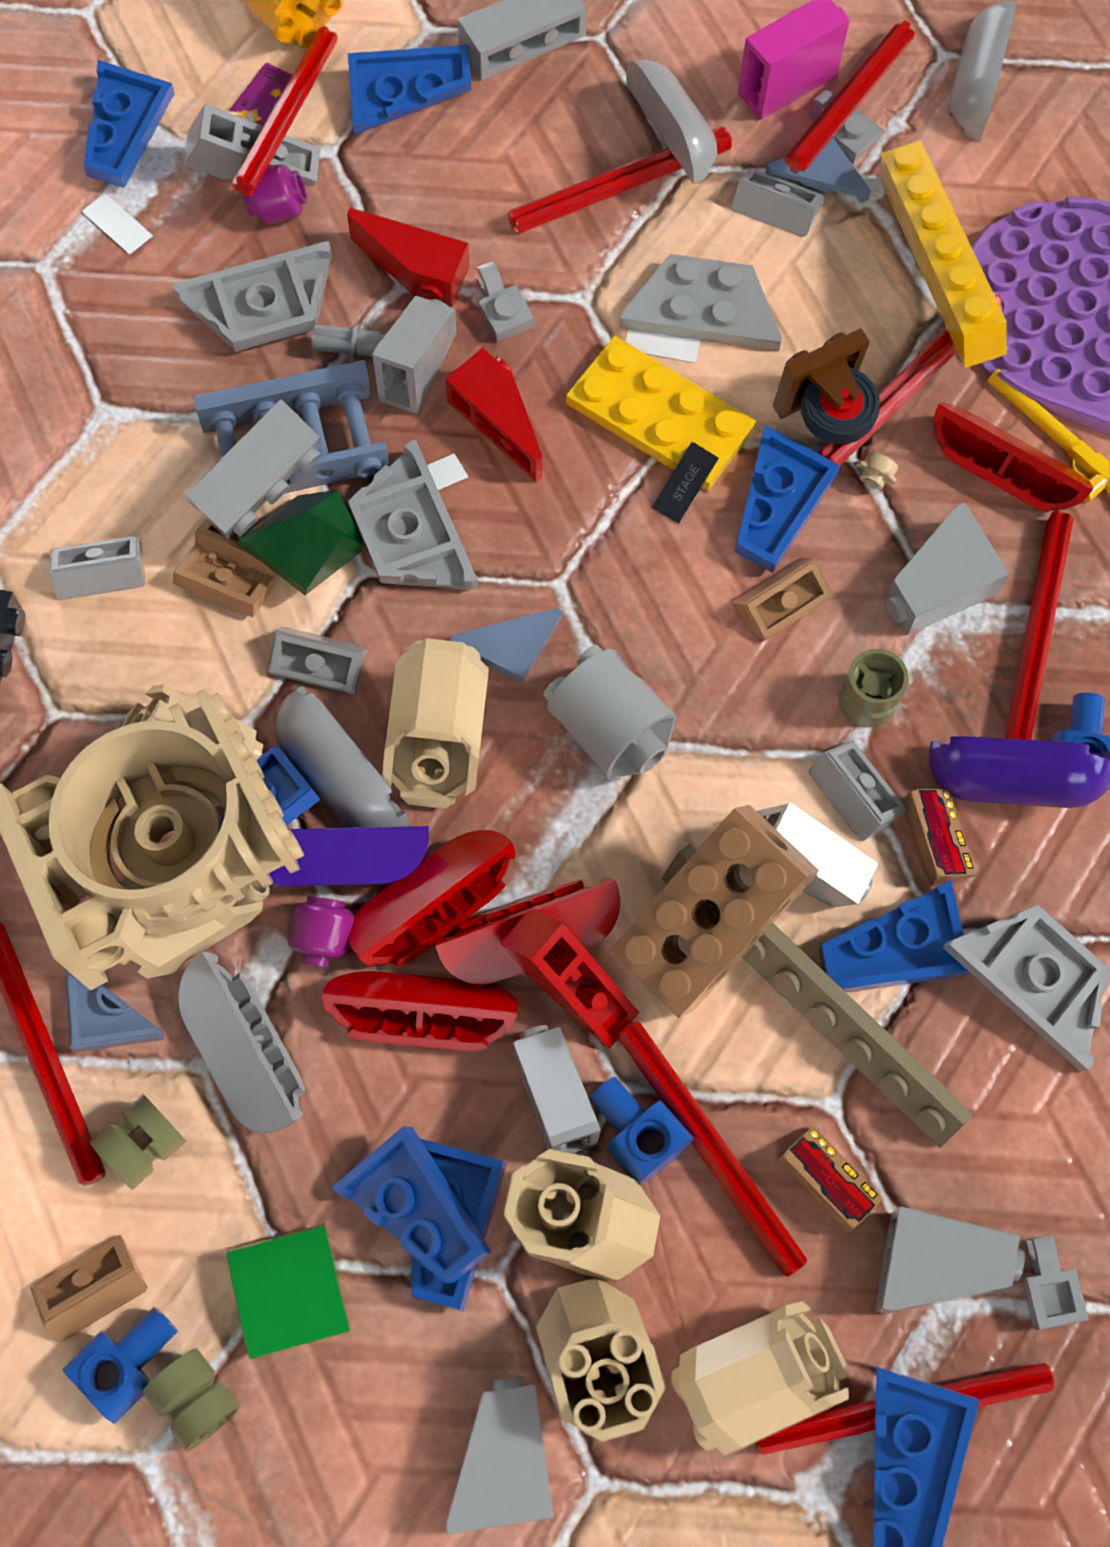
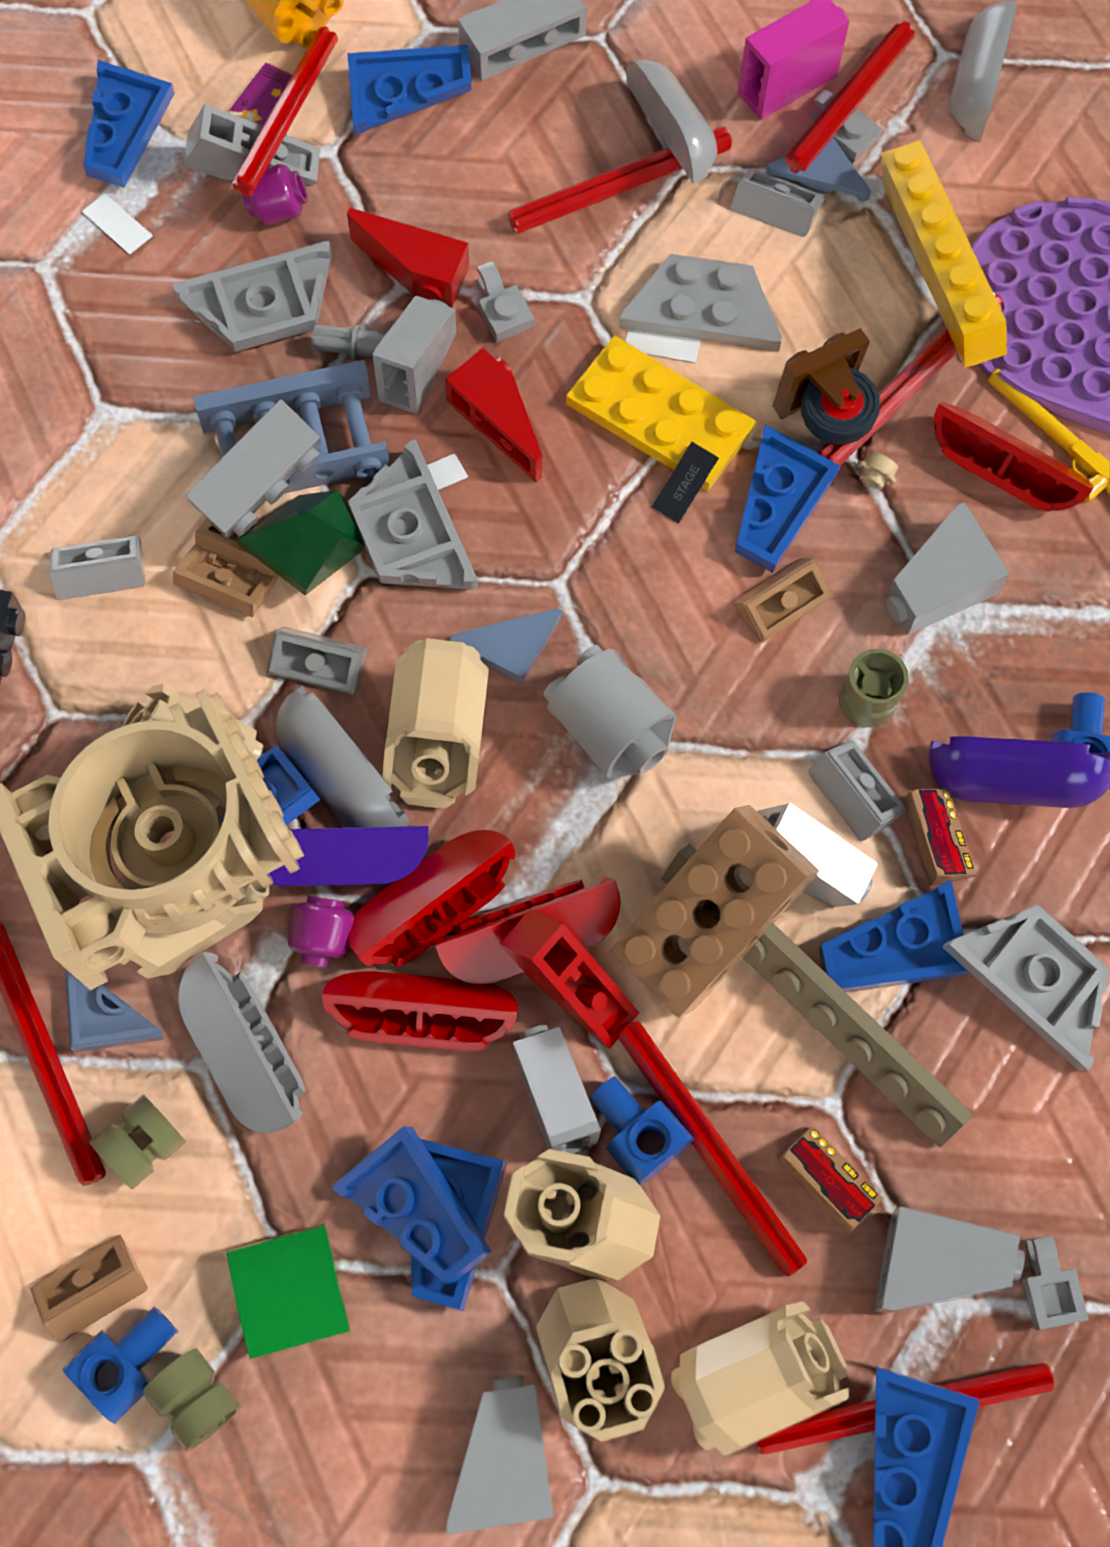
(1039, 627): red axle -> none

